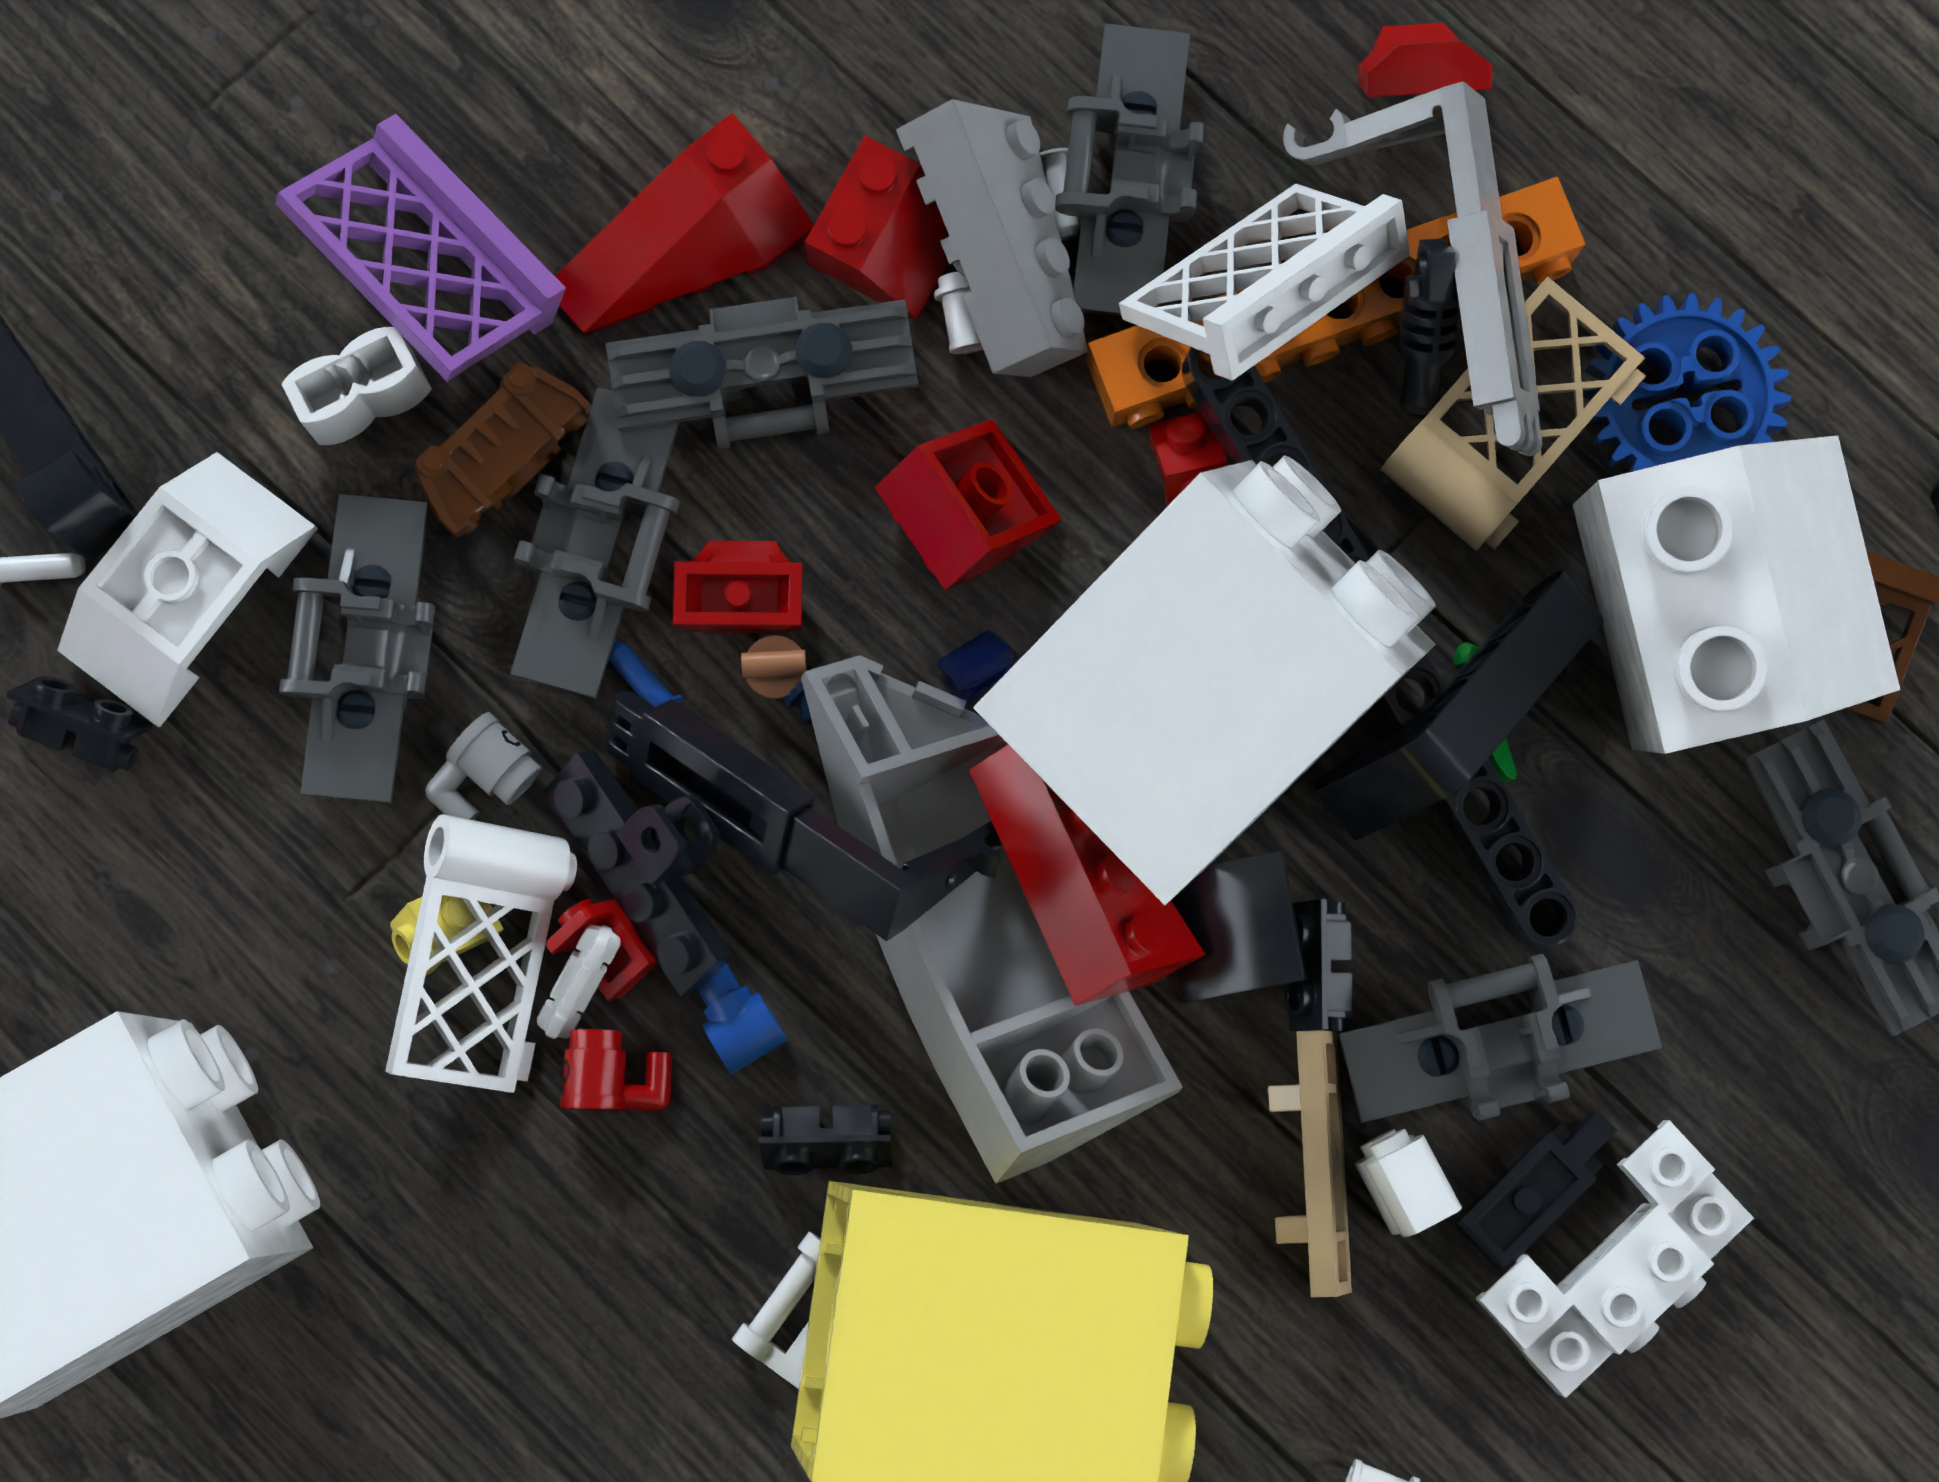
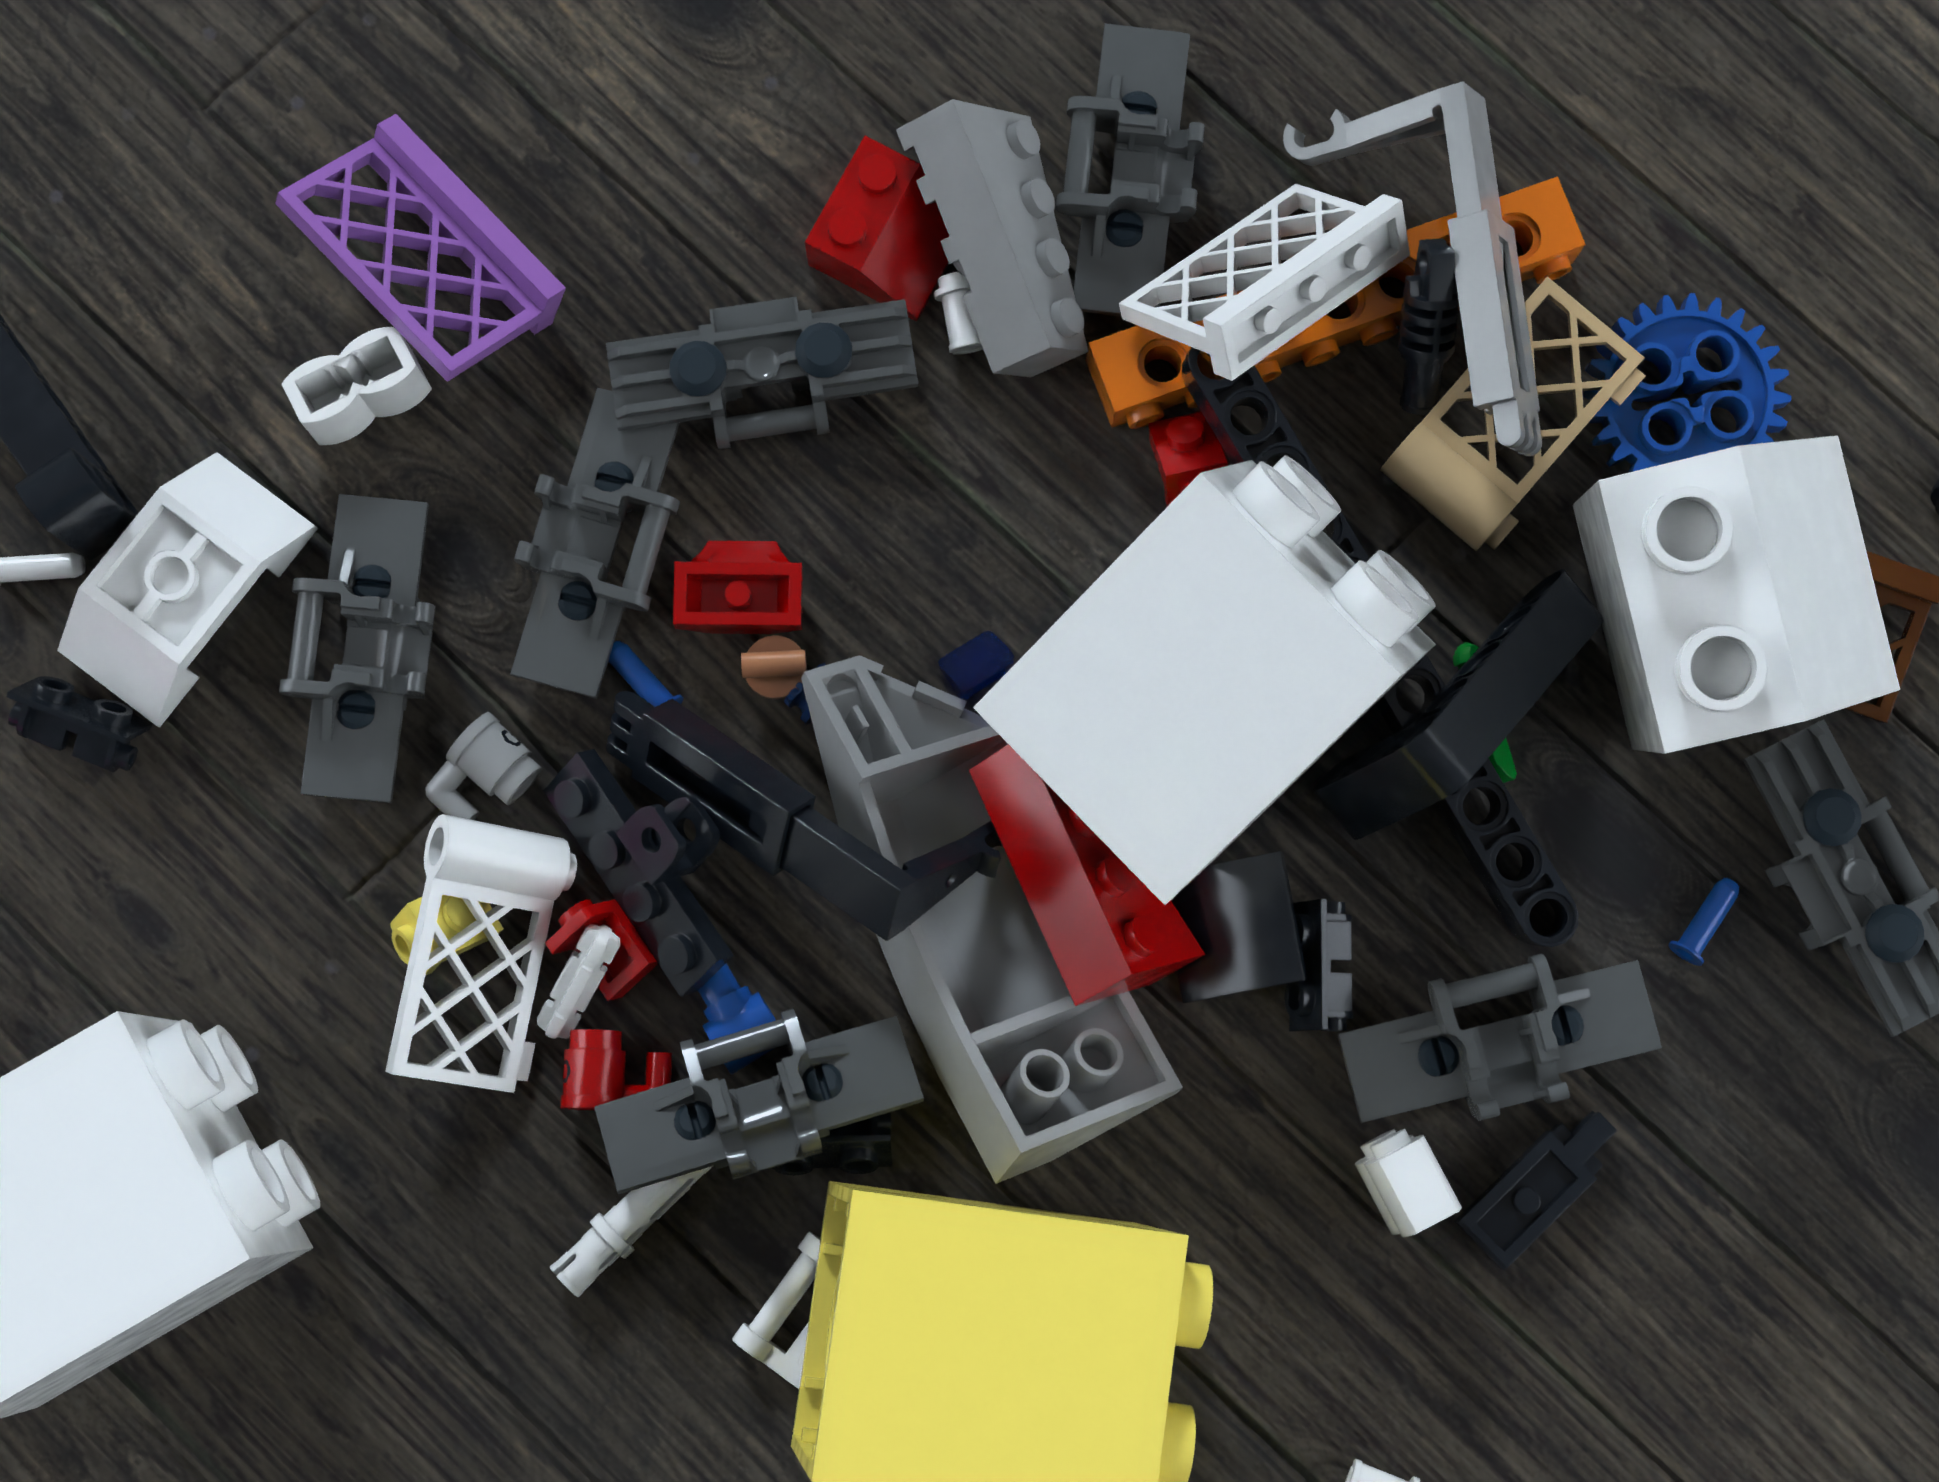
(499, 447): reddish brown piece -> none
(618, 1230): none -> white pin
(696, 224): red wedge -> none
(764, 1123): none -> dark grey piece
(966, 502): red slope -> none
(1054, 168): white piece -> none
(1324, 1166): tan hinge -> none
(1419, 61): red slope -> none
(1630, 1276): white bracket -> none
(1706, 921): none -> blue piece

